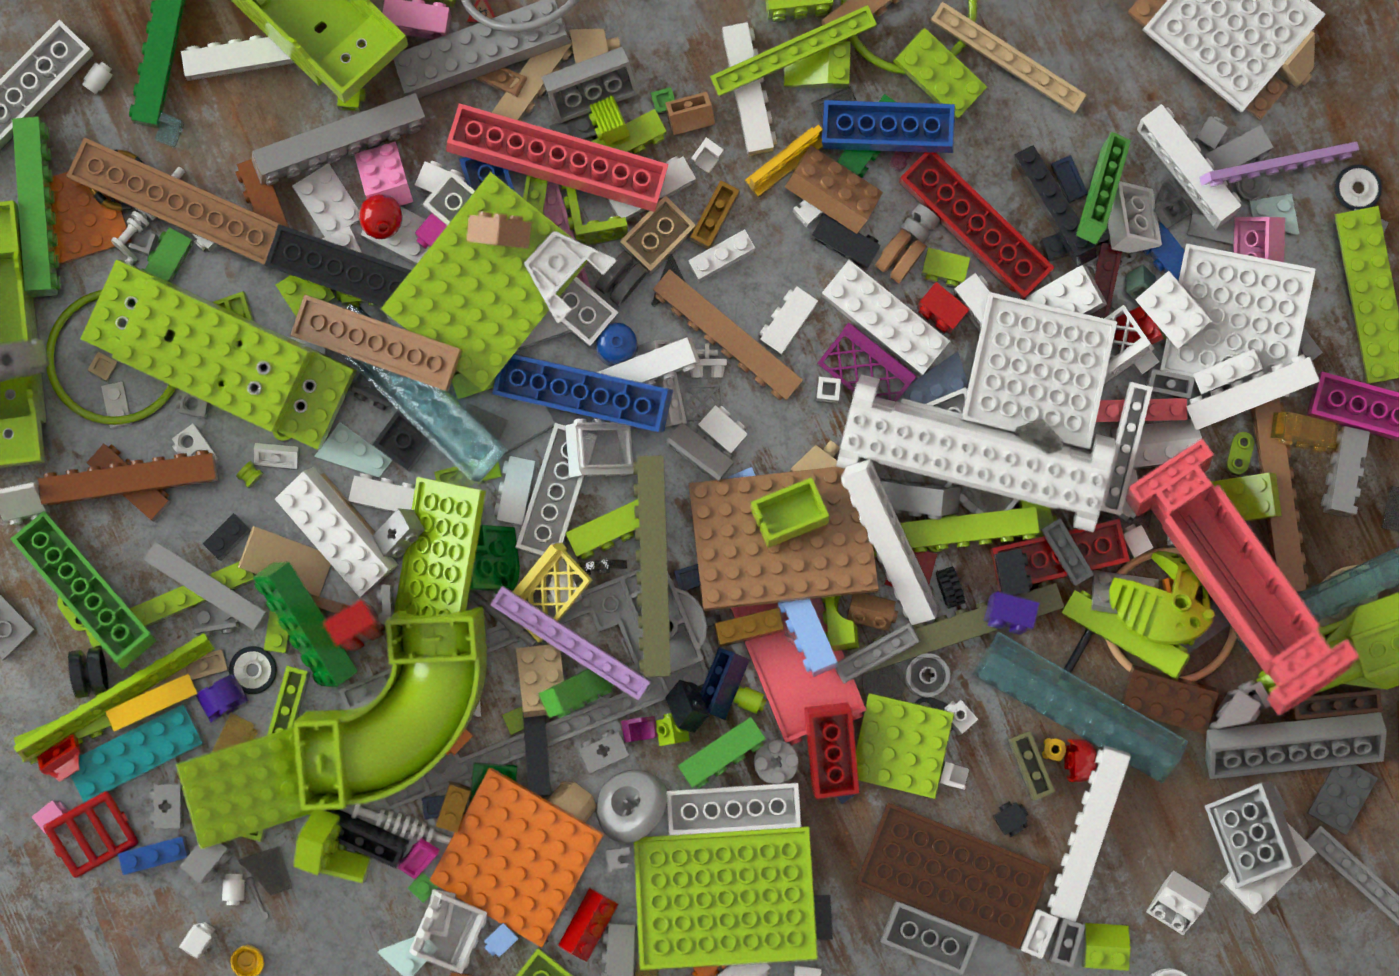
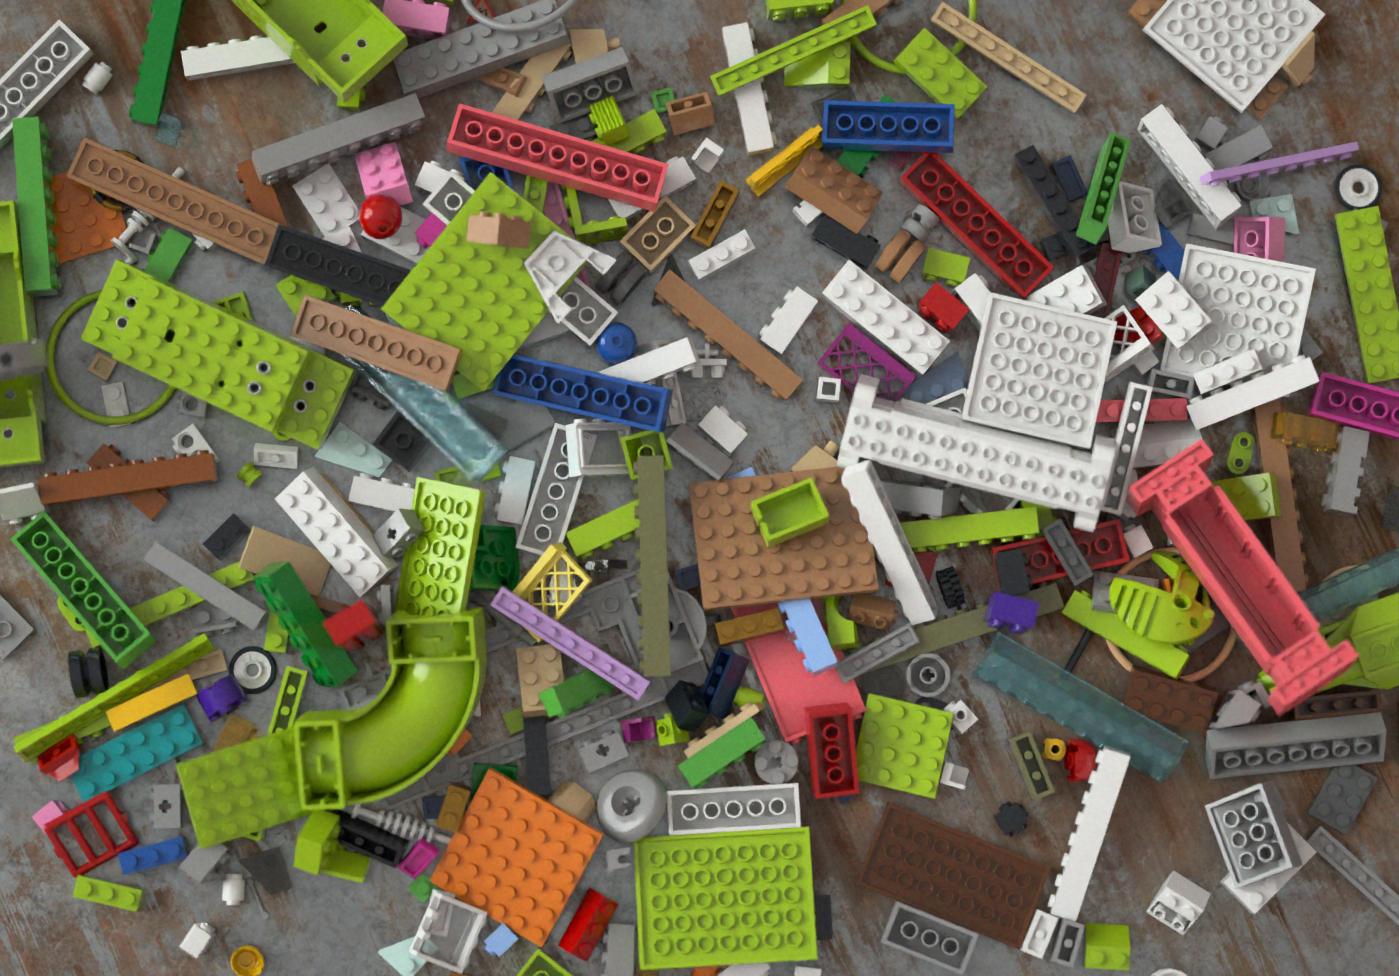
(109, 893): none -> lime brick
(645, 444): none -> lime slope
(730, 722): none -> tan plate
(1040, 436): clear smoke wing -> none

